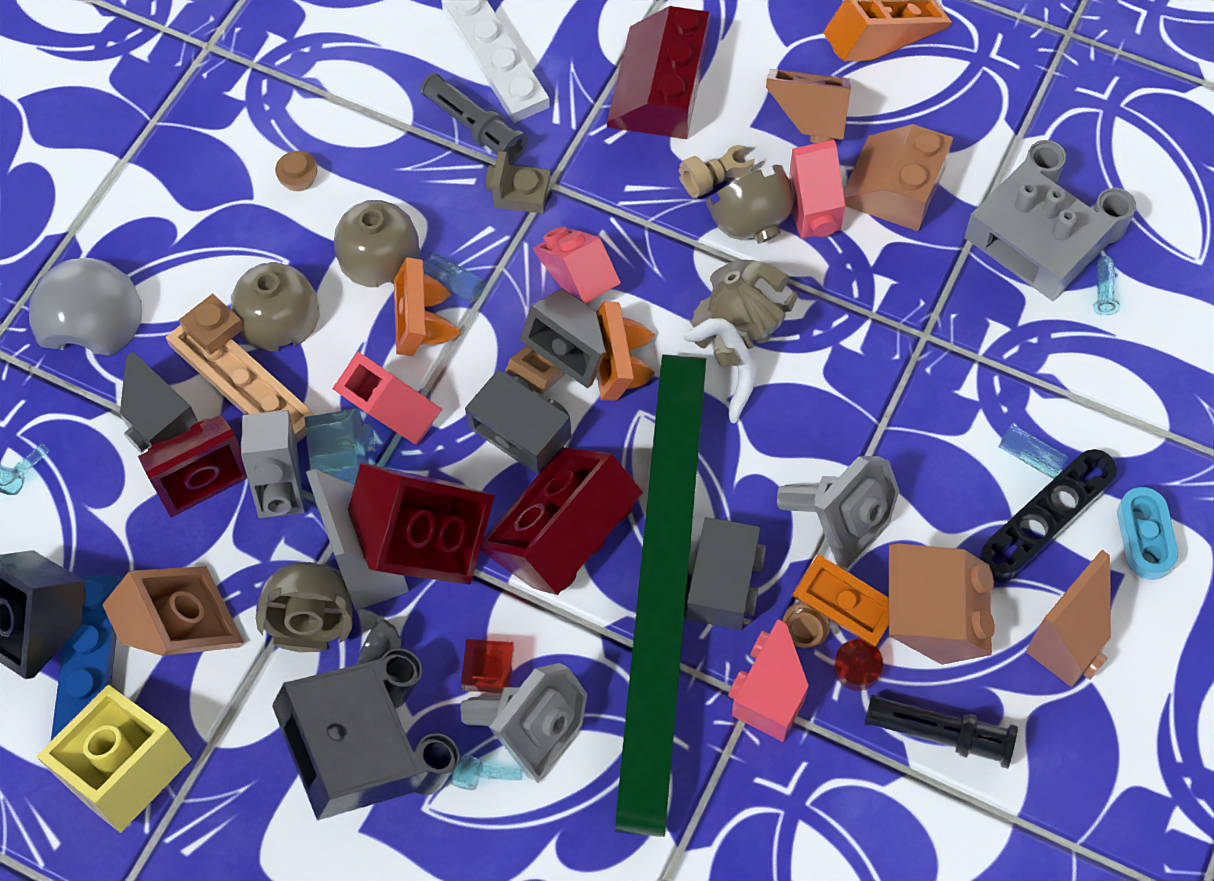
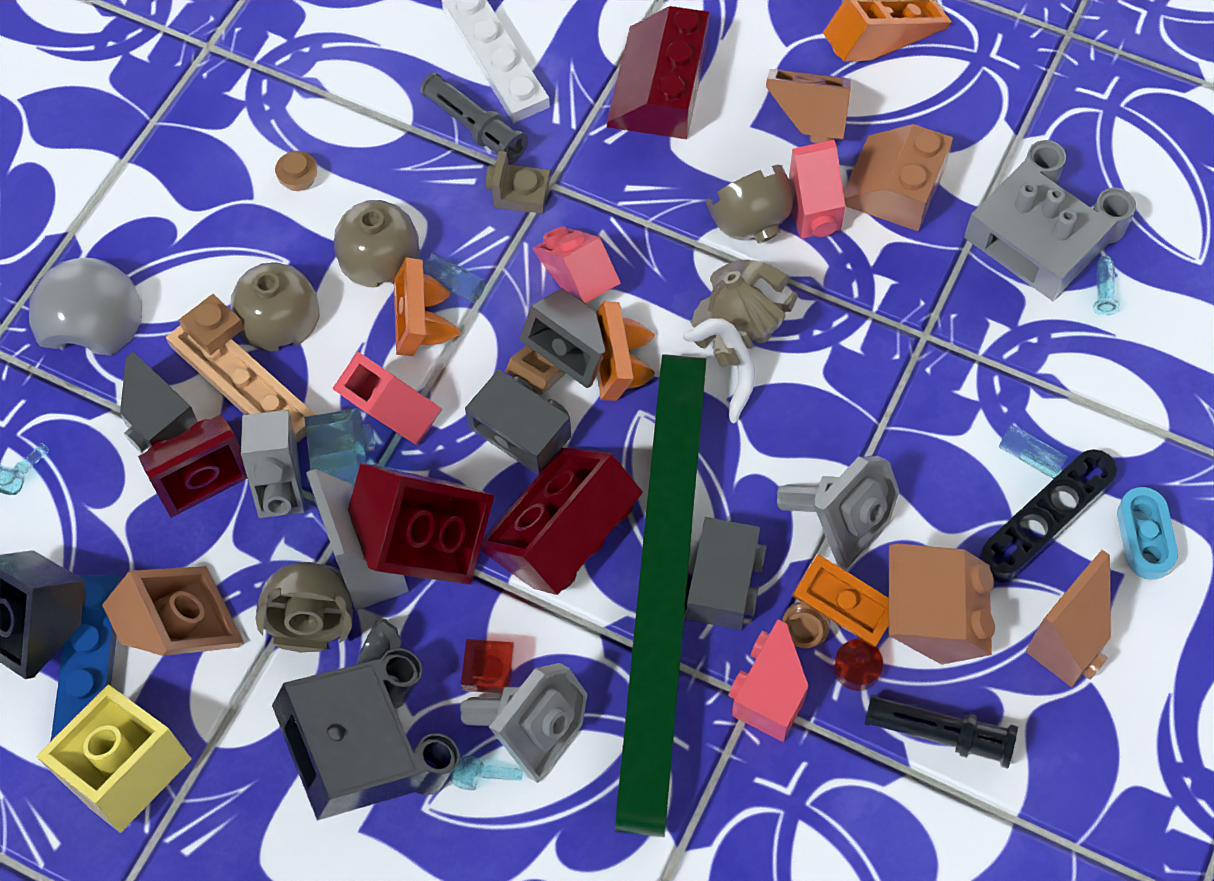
(700, 177): tan piece -> none

